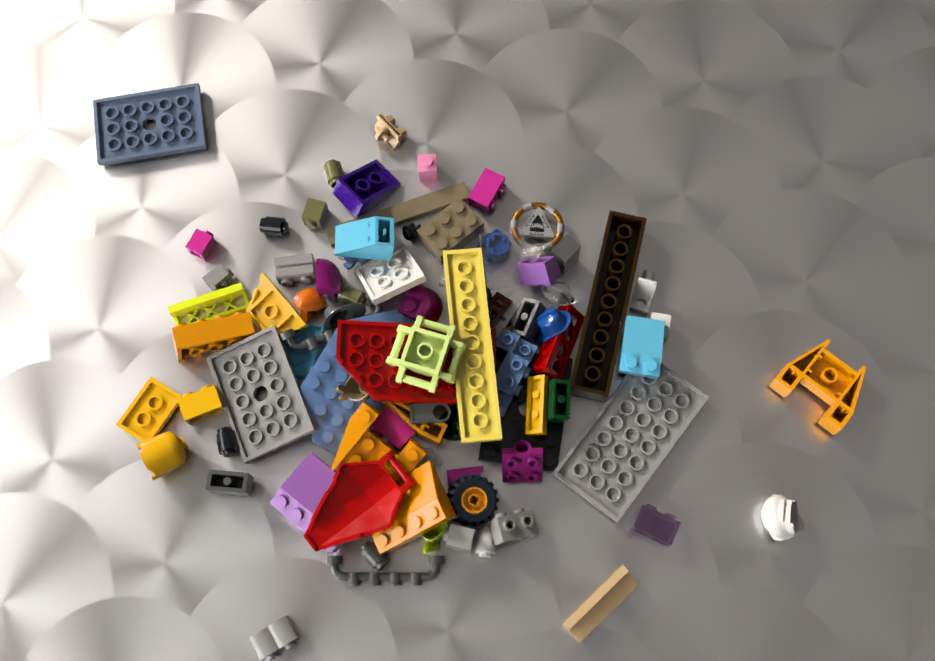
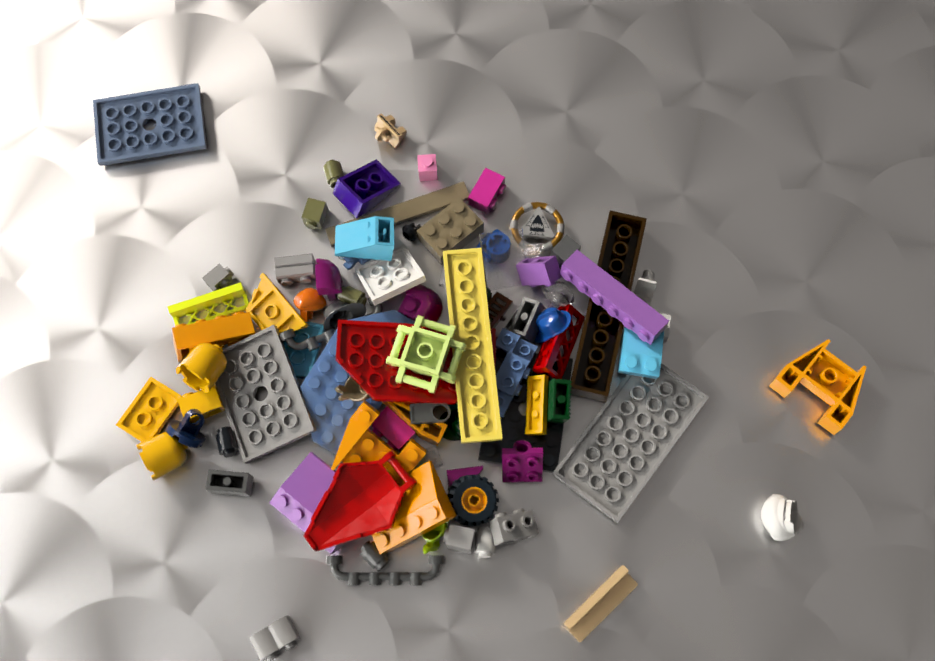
(188, 432): none -> dark blue tile
(201, 244): dark pink brick -> none
(203, 366): none -> yellow cylinder
(274, 226): black brick -> none
(613, 297): none -> medium lavender brick
(656, 525): clear purple brick -> none

